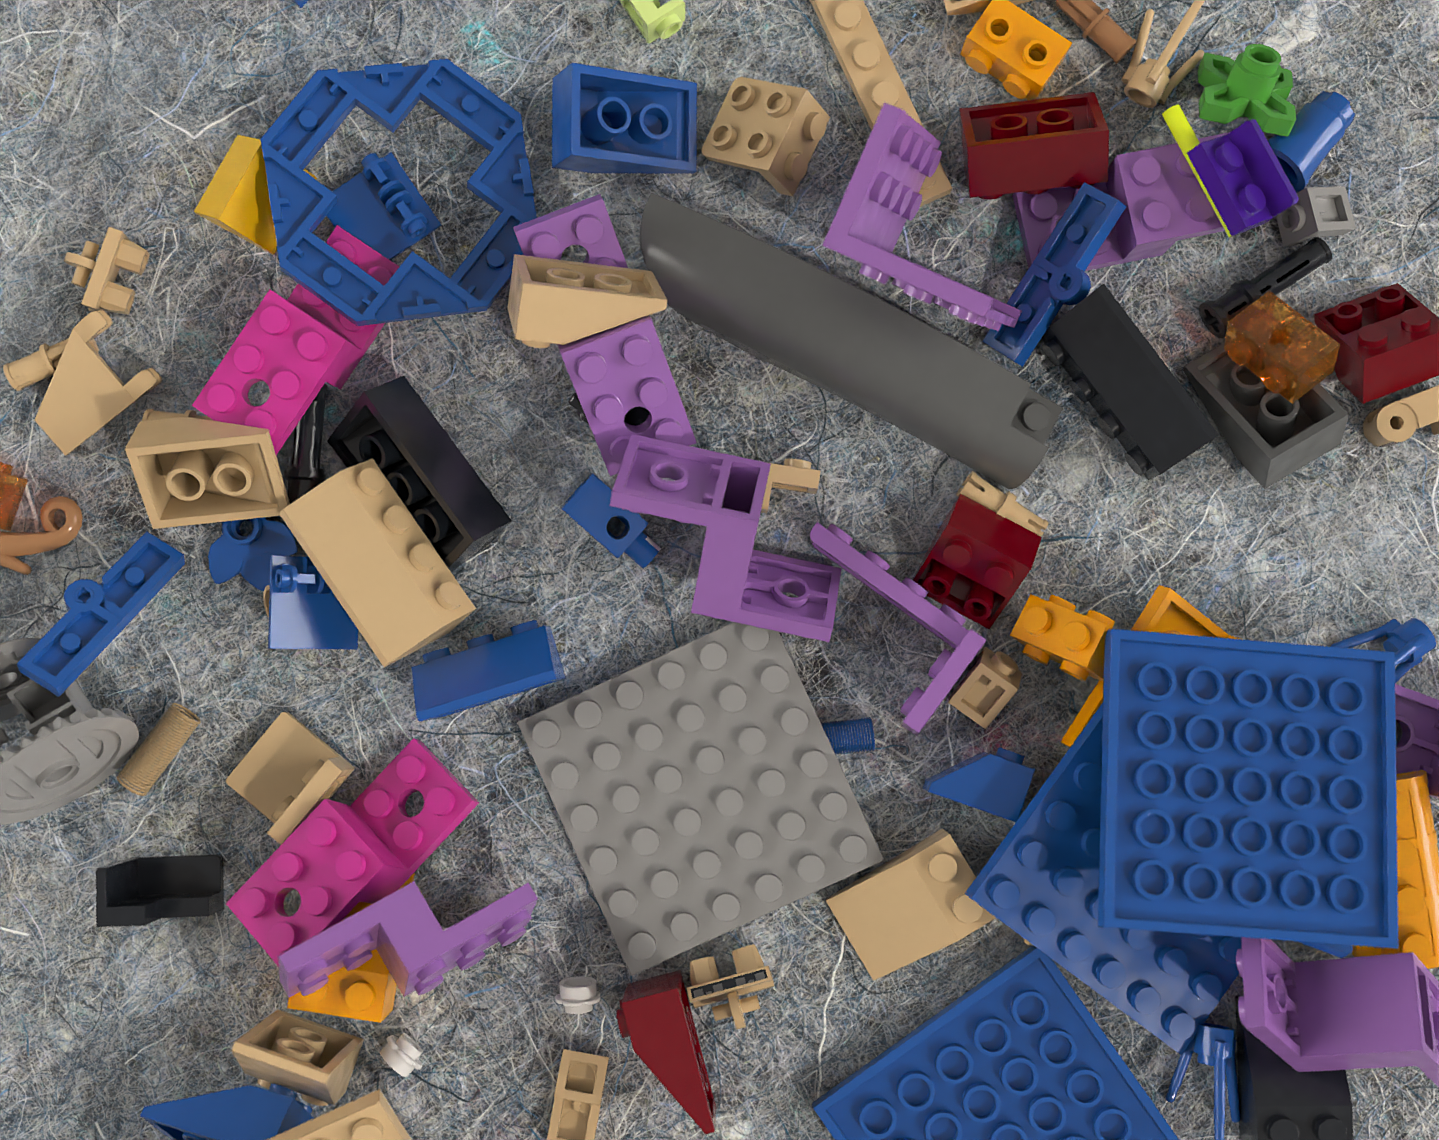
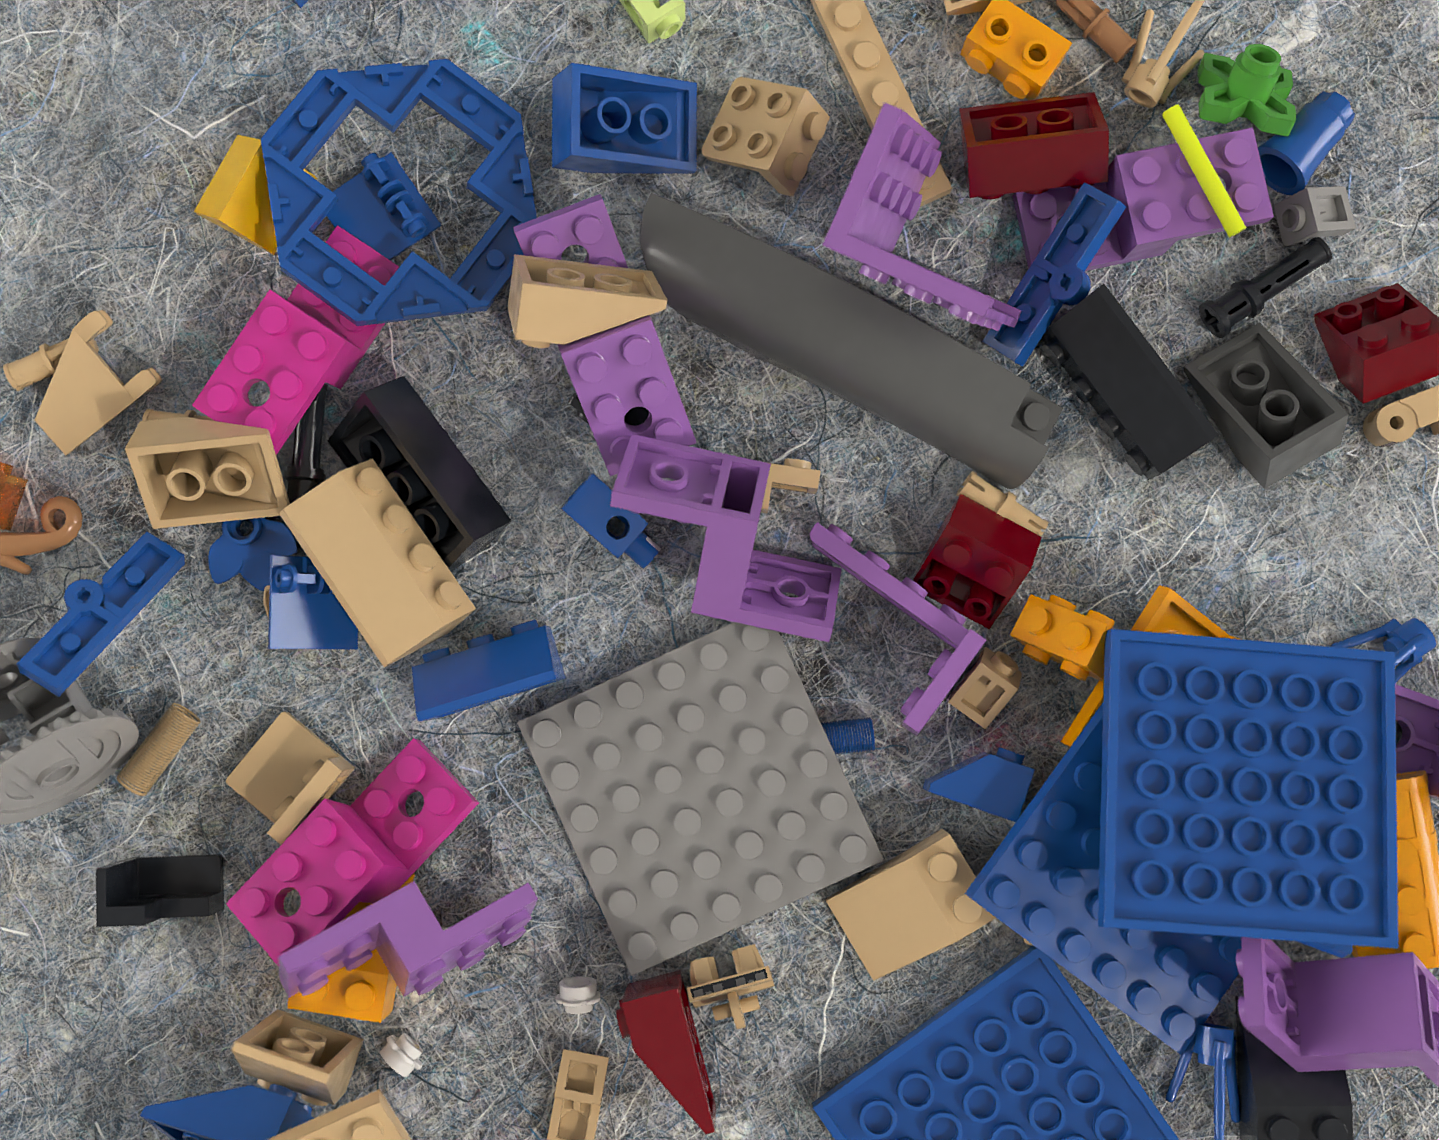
(115, 253): tan hips -> none
(1243, 177): dark purple bracket -> none
(1280, 347): clear orange brick -> none

